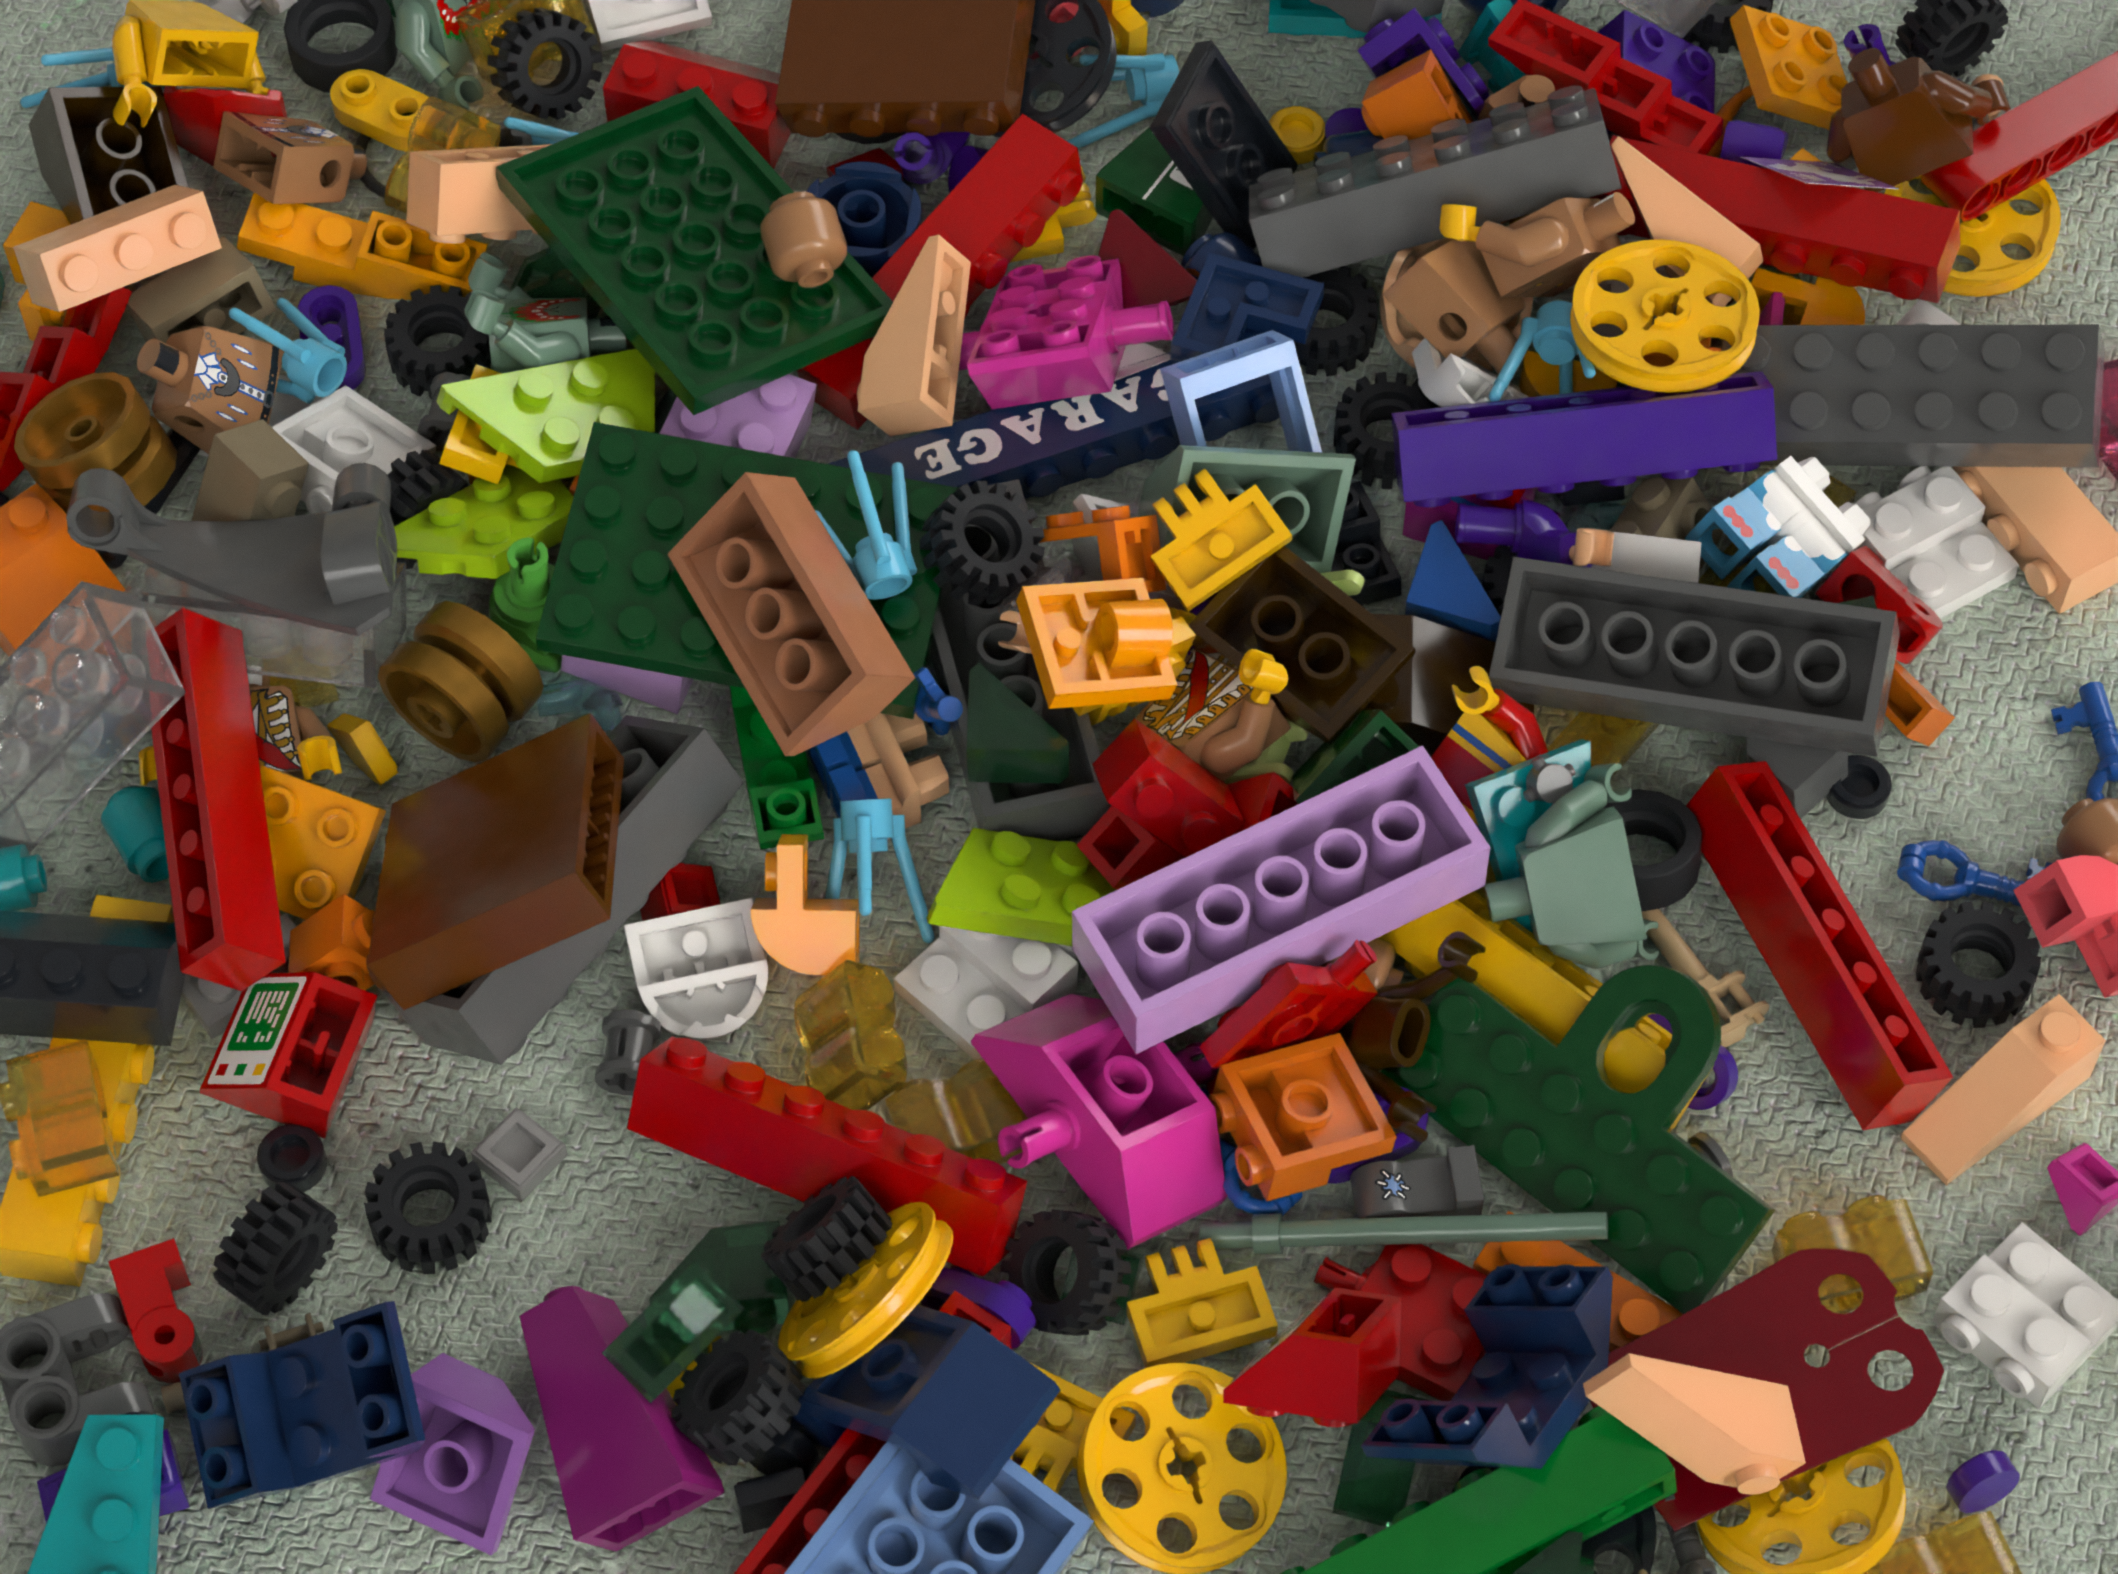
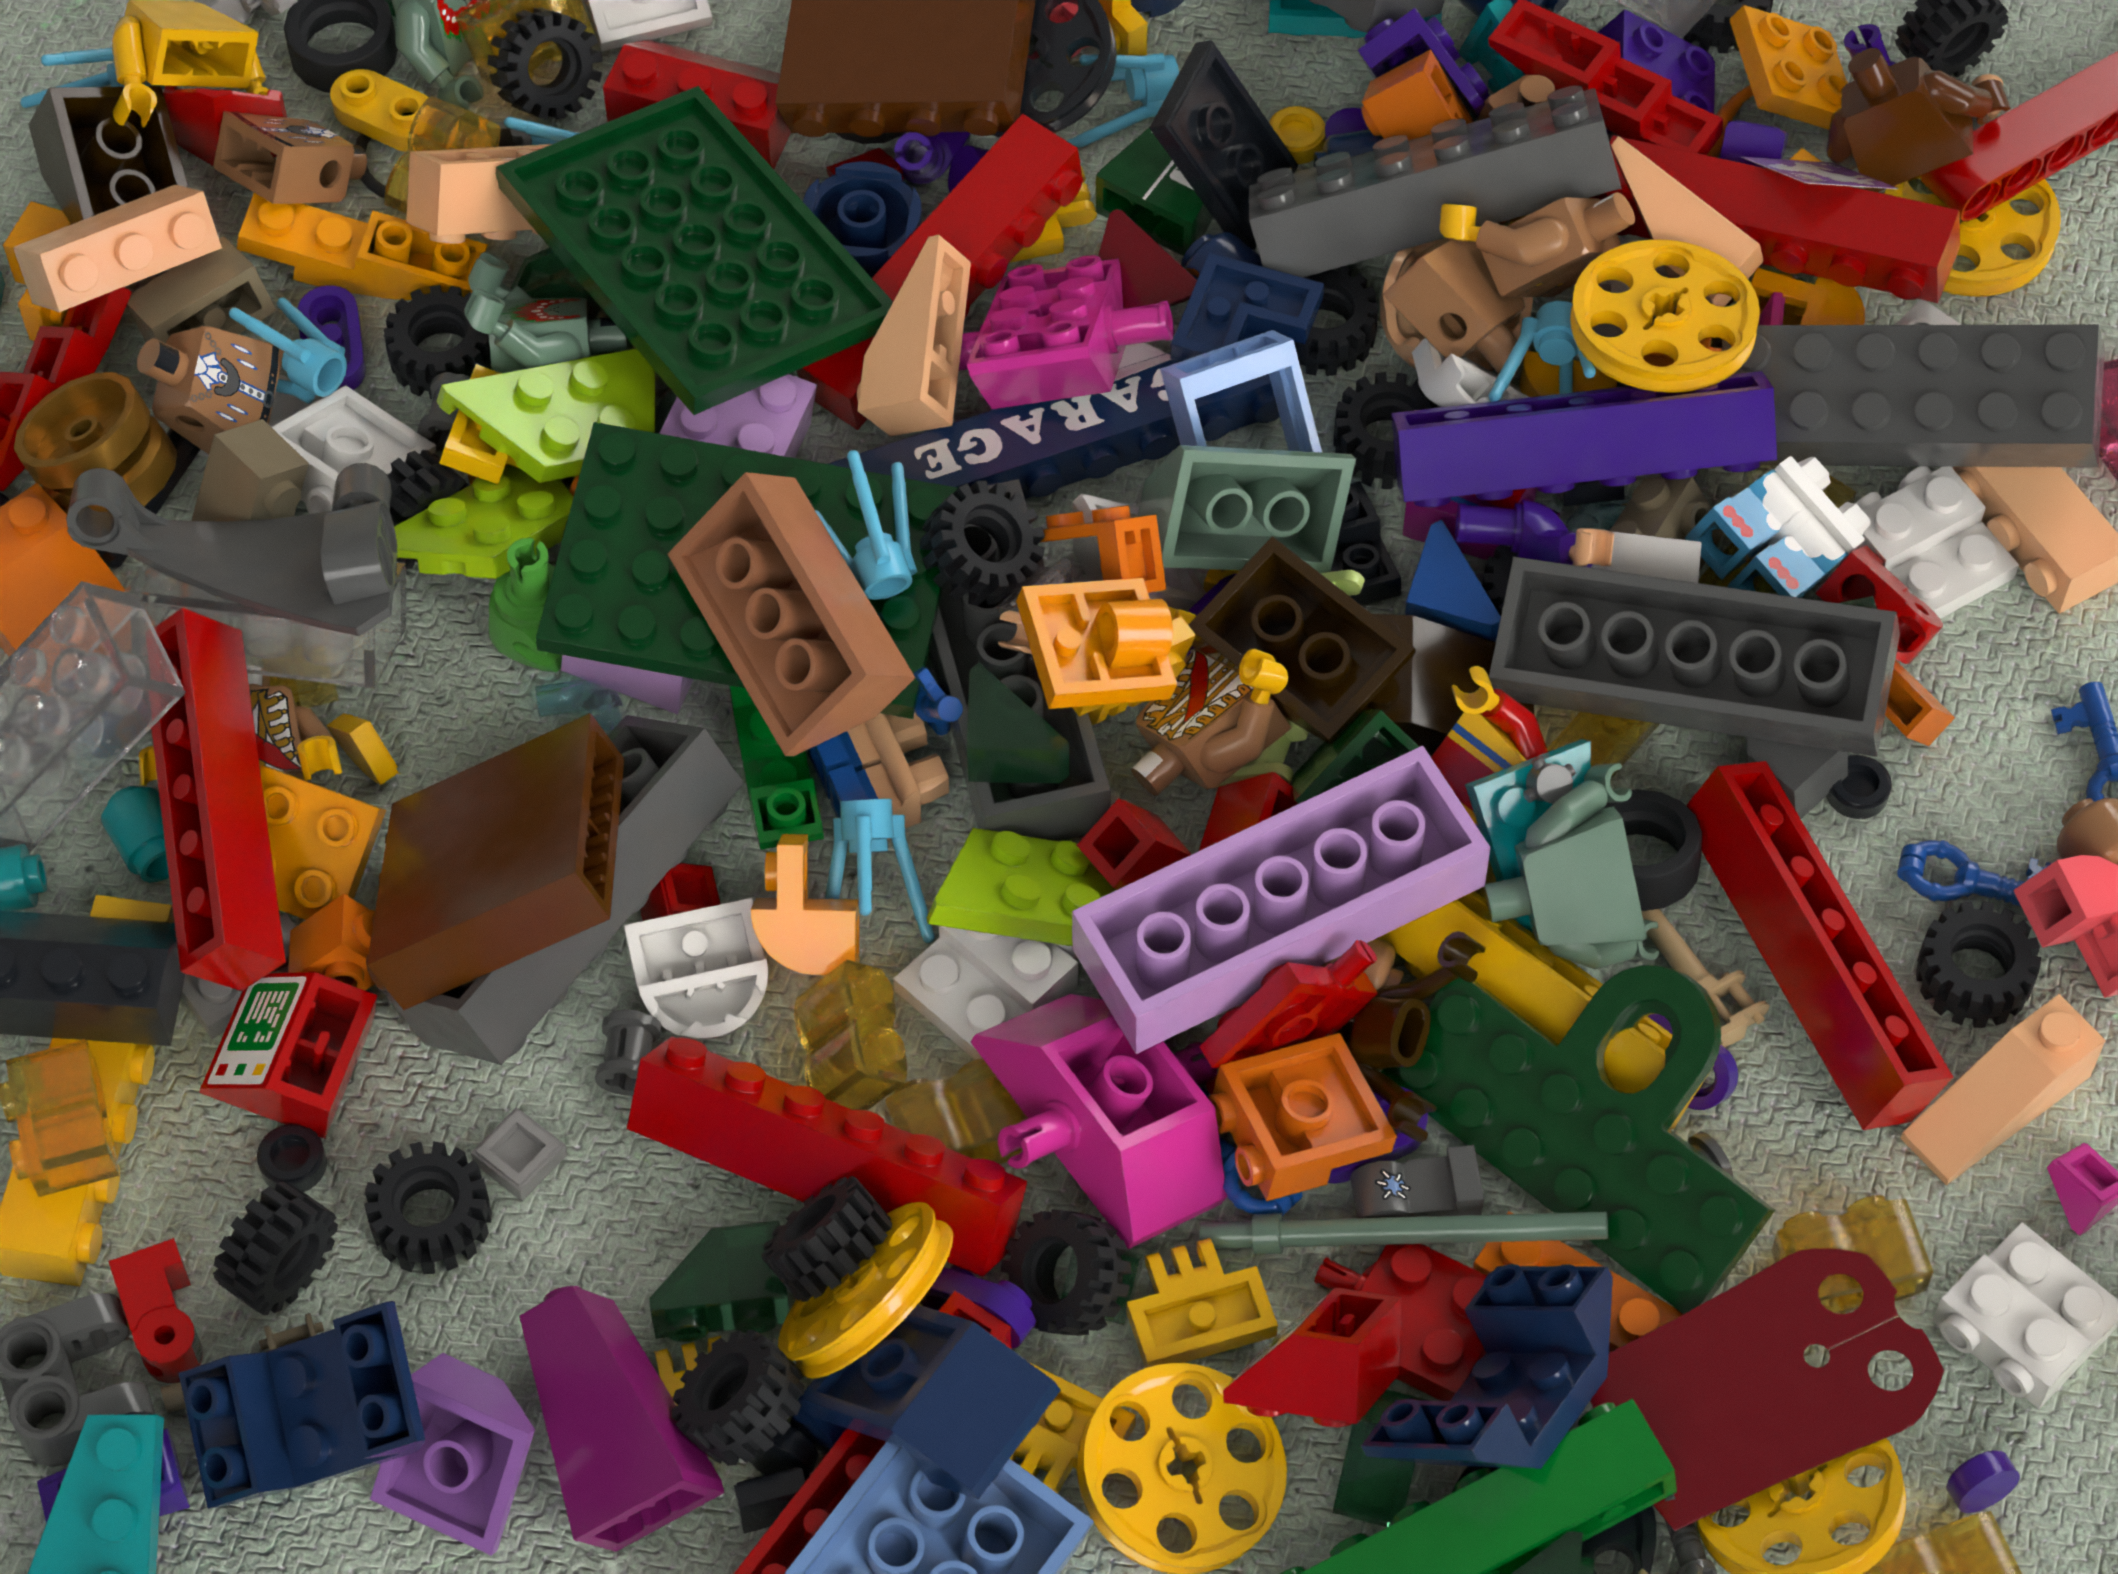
(460, 681): pearl gold wheel -> none
(672, 1331): clear green slope -> none
(803, 239): medium nougat head -> none
(1166, 791): red brick -> none
(1215, 539): yellow hinge -> none
(1708, 1420): light nougat slope -> none

